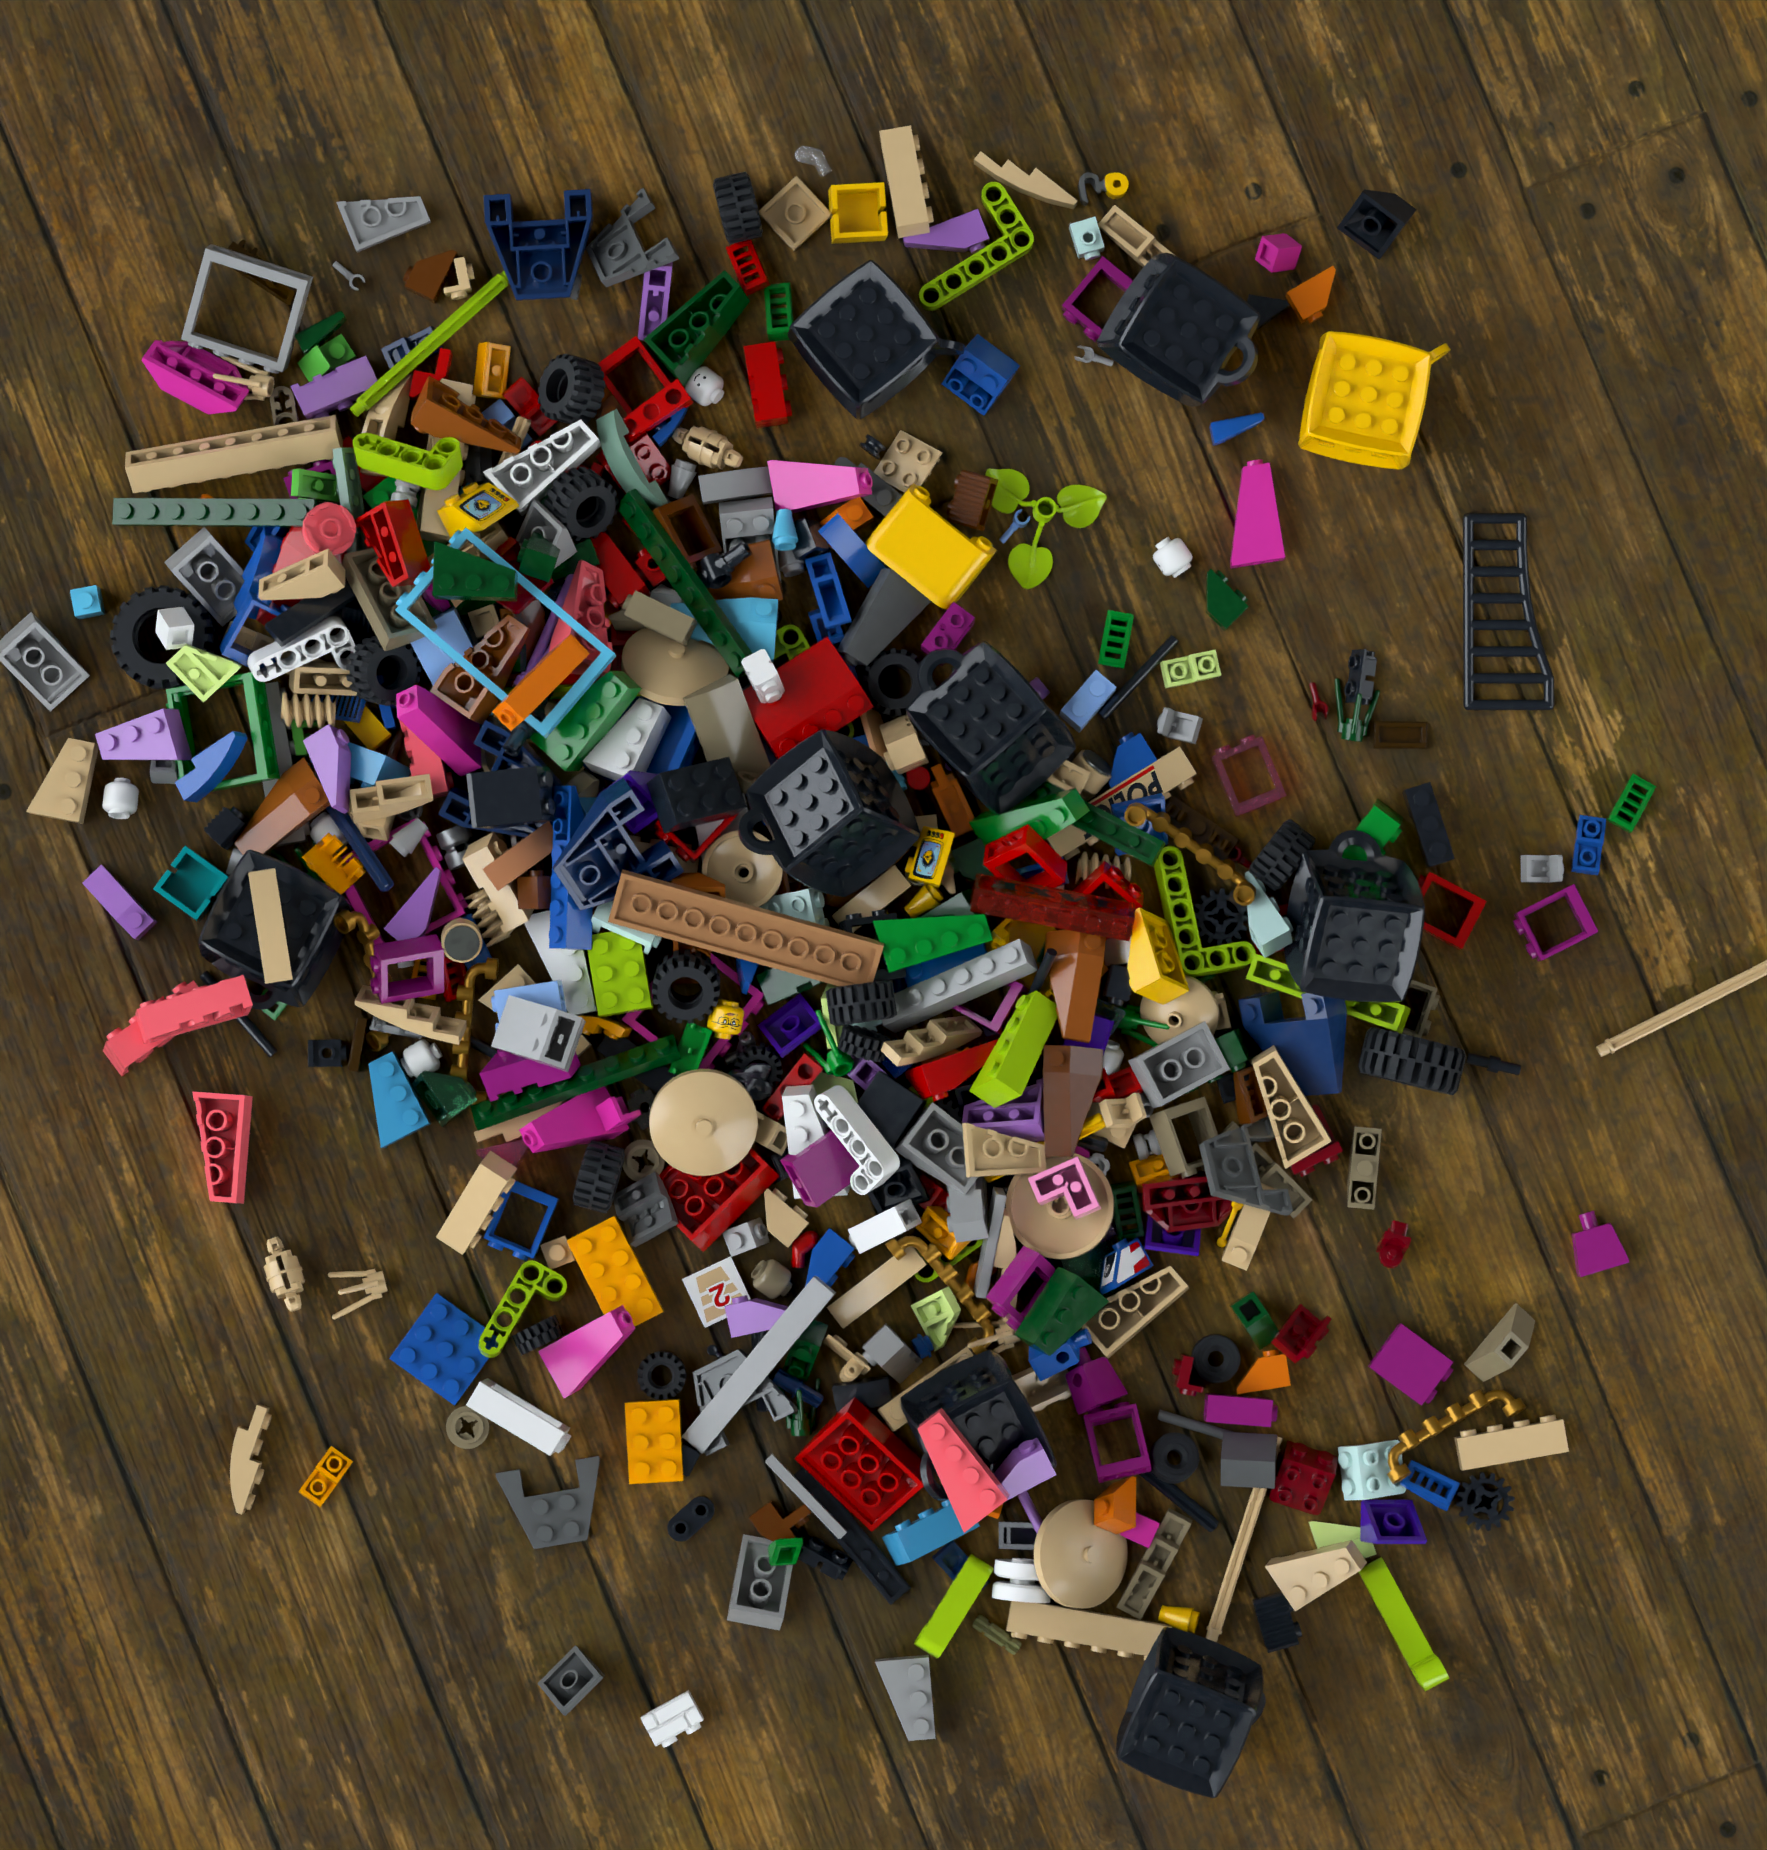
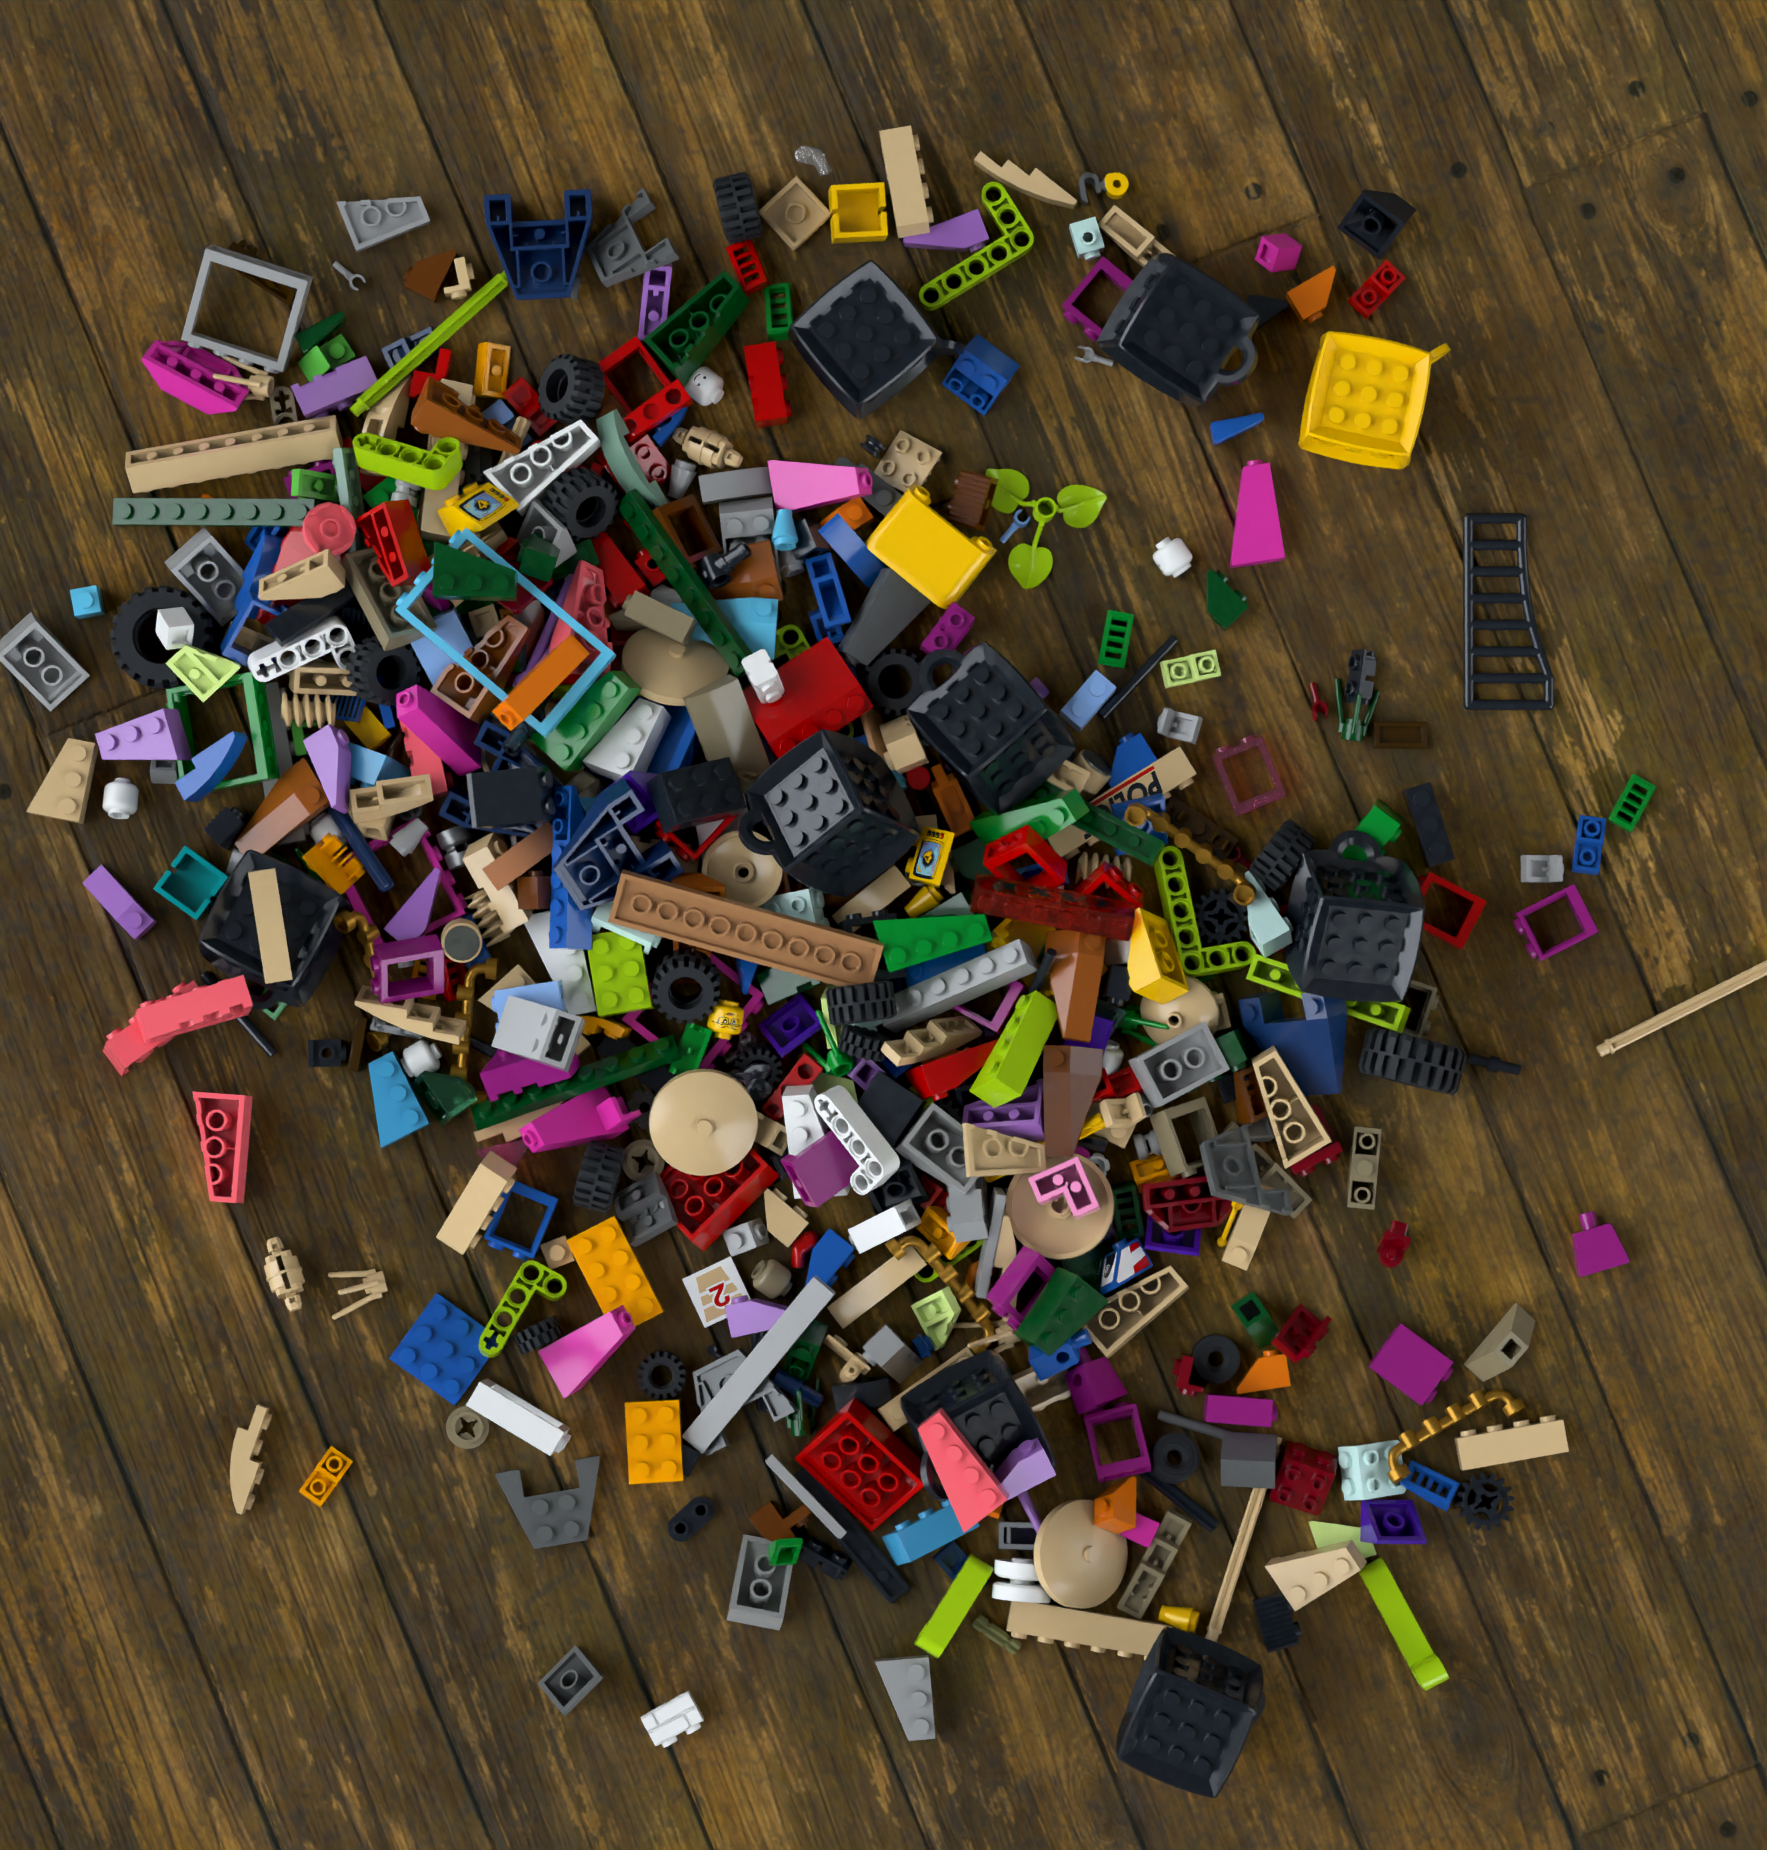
(1376, 289): none -> red slope

